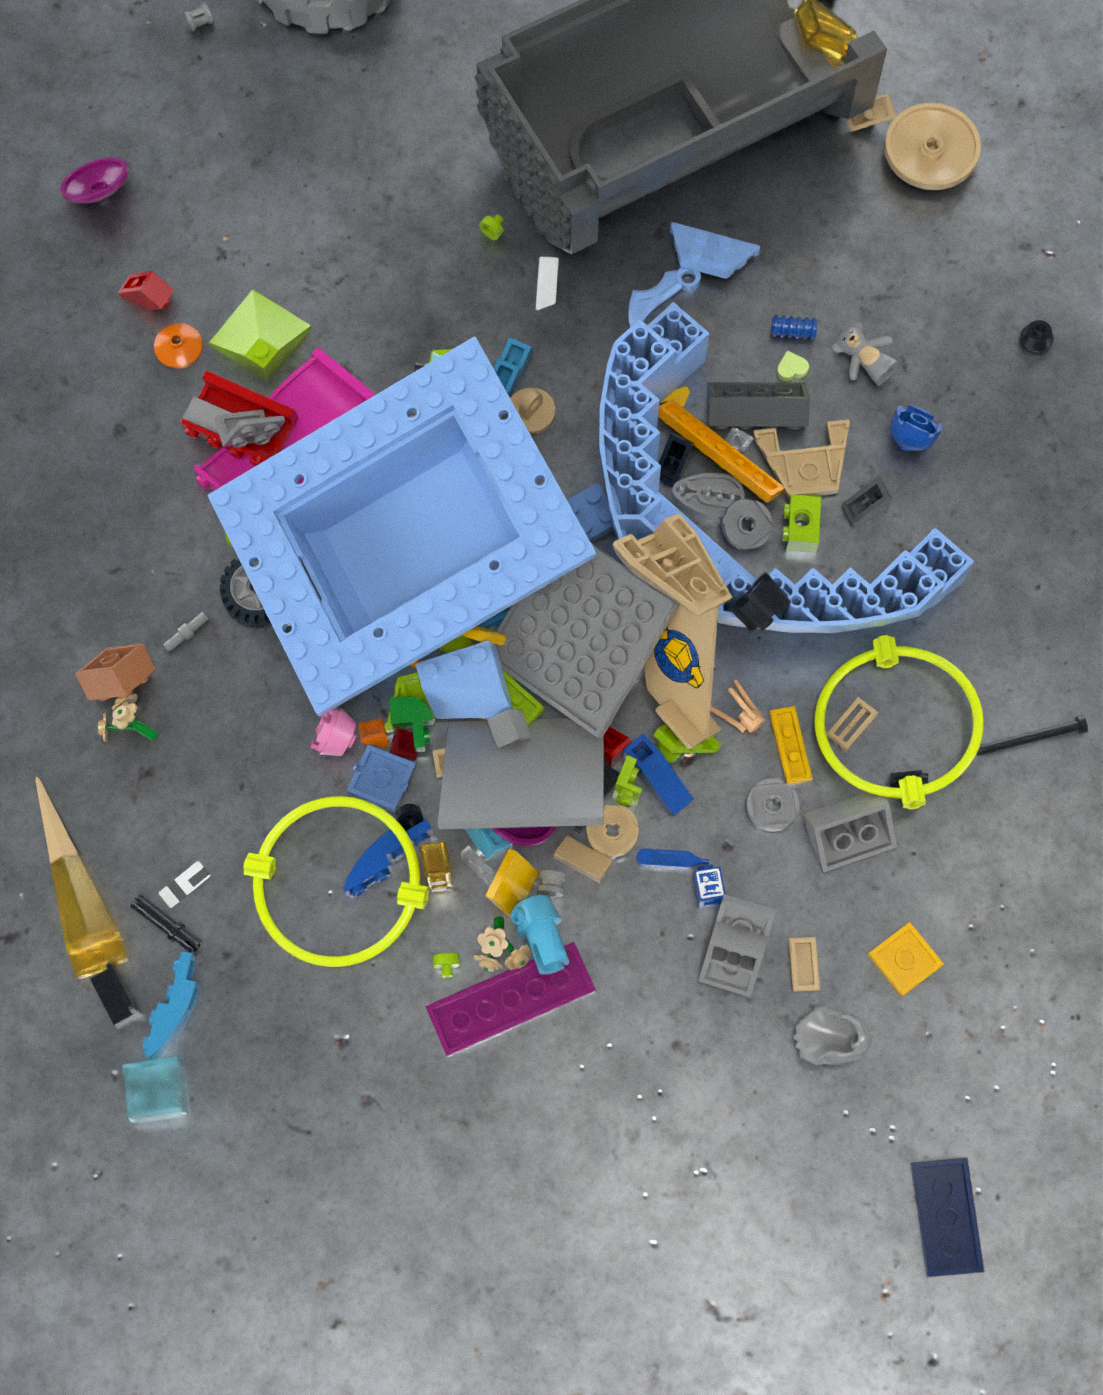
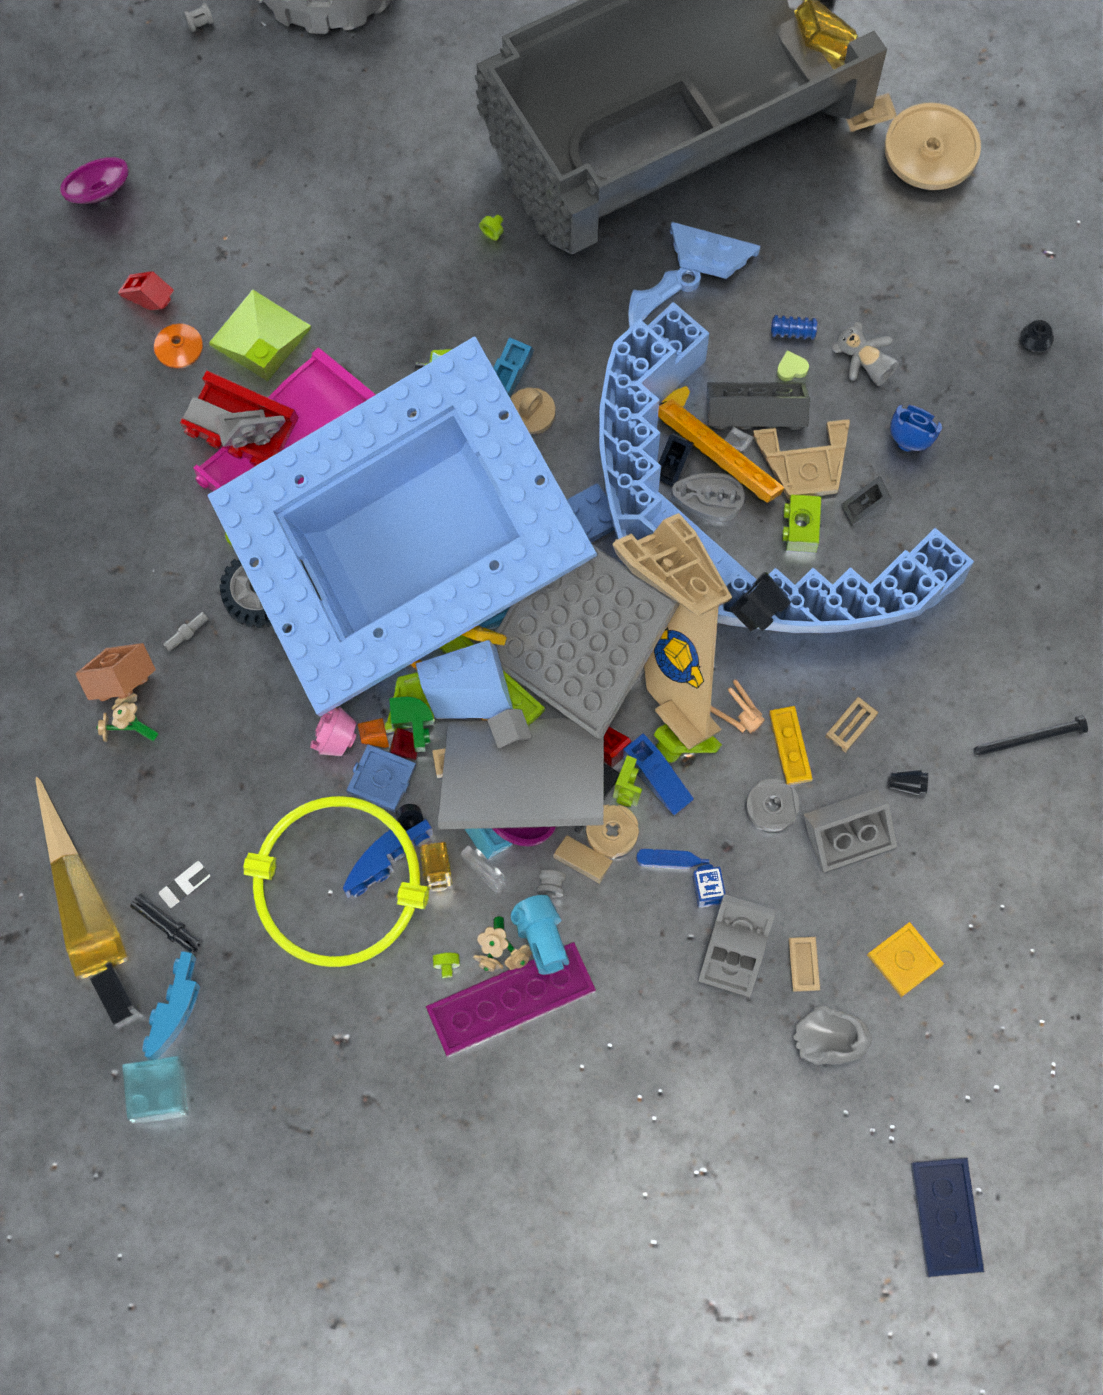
(511, 882): yellow tile -> none
(547, 282): white sticker -> none
(760, 525): light grey plate -> none
(910, 789): neon yellow piece -> none

